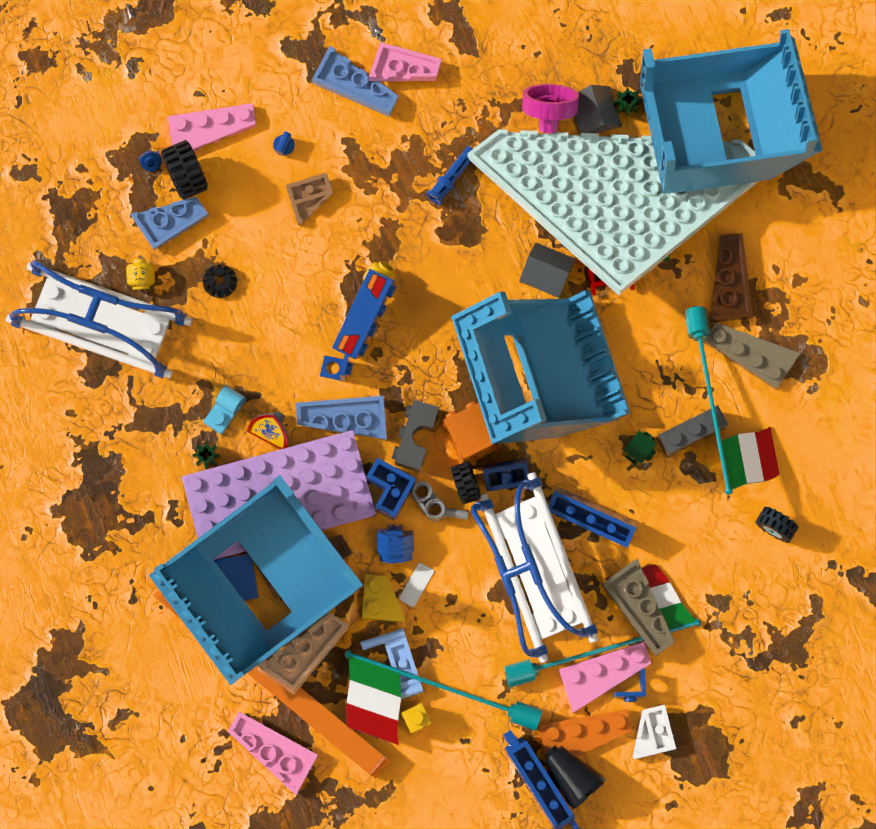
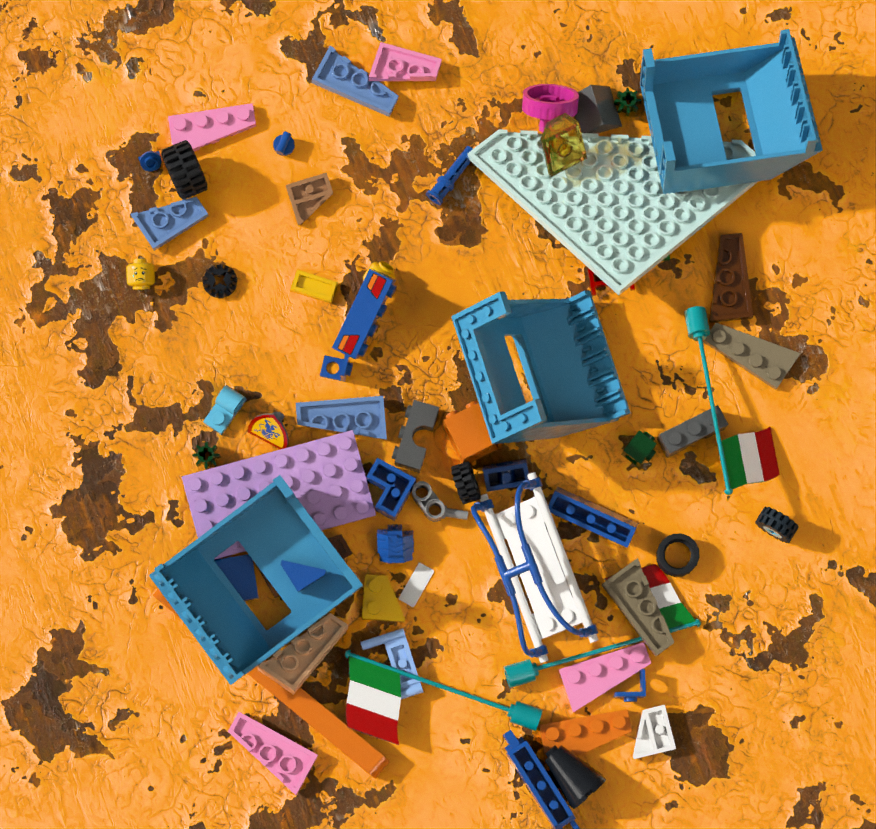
(98, 317): white piece -> none
(302, 575): none -> blue slope
(314, 286): none -> yellow tile
(416, 718): yellow brick -> none
(547, 270): dark grey slope -> none
(562, 144): none -> clear yellow slope
(690, 543): none -> black tyre

